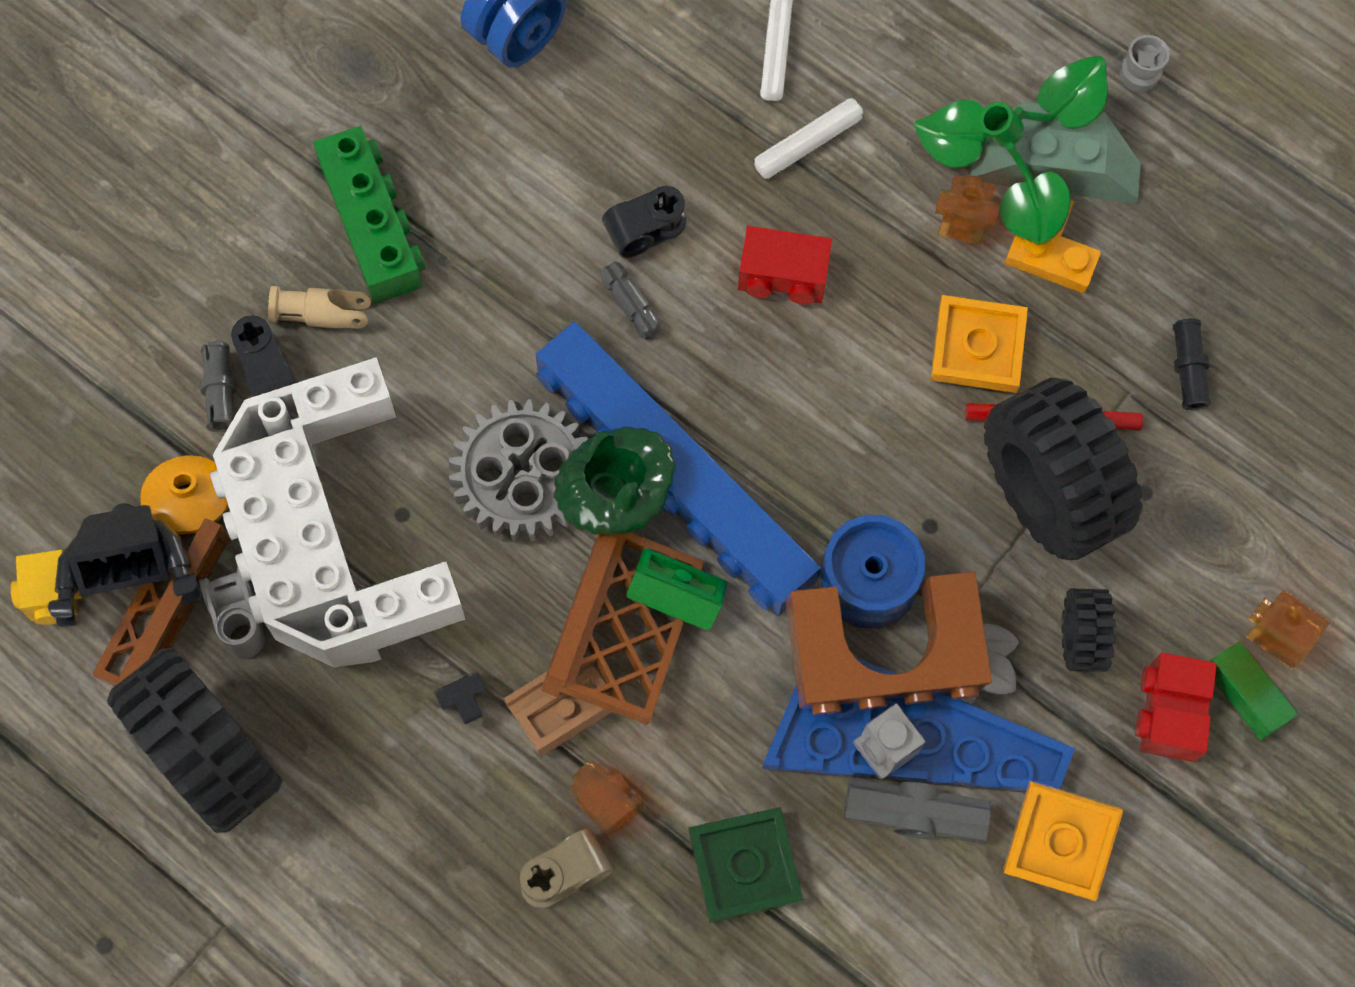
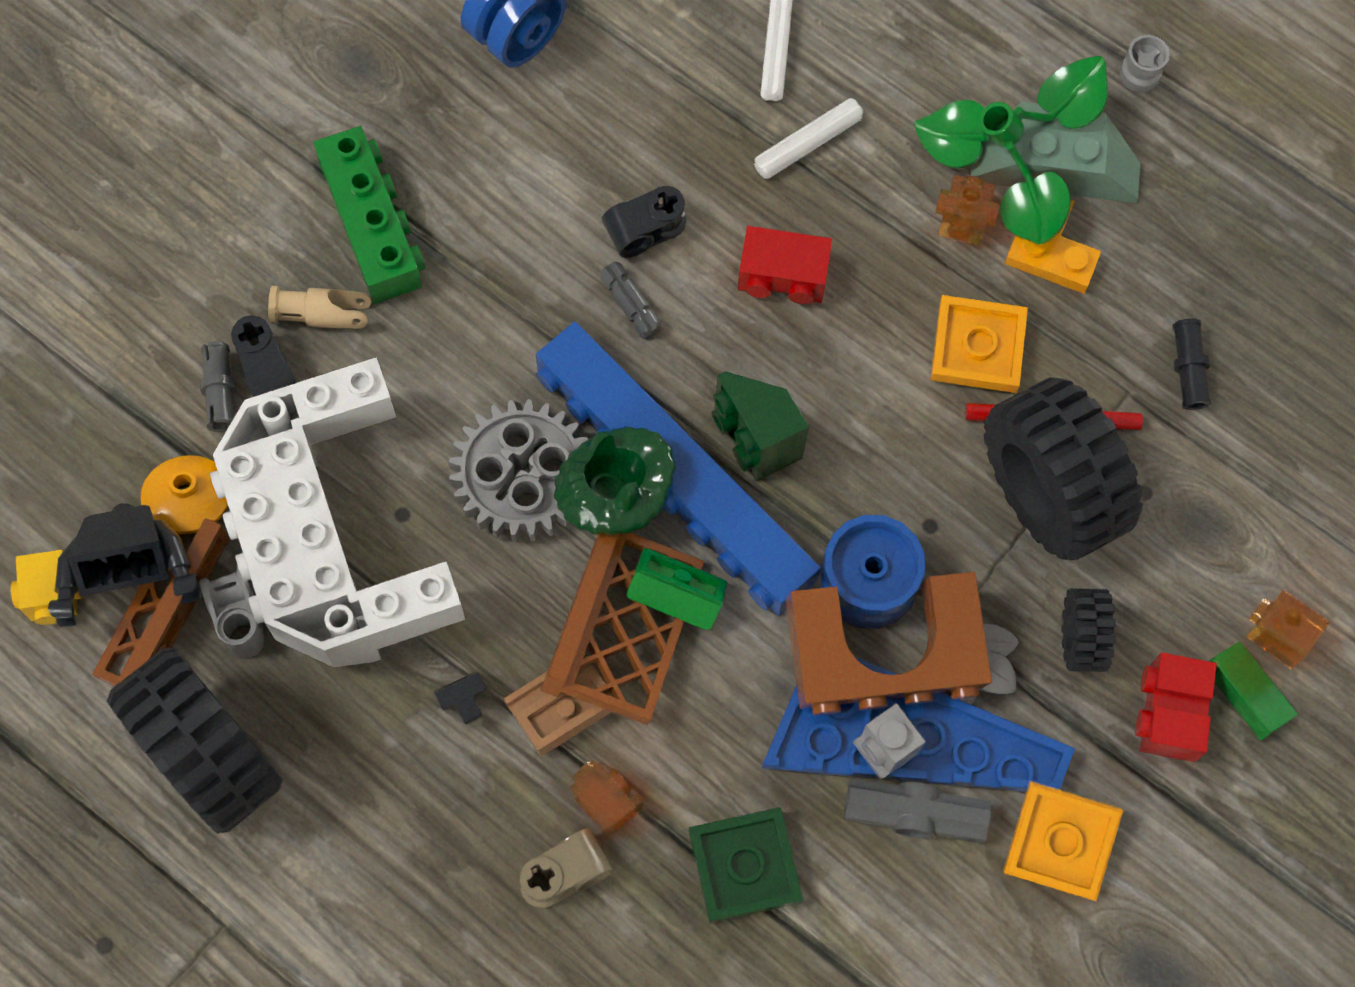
(761, 423): none -> dark green slope

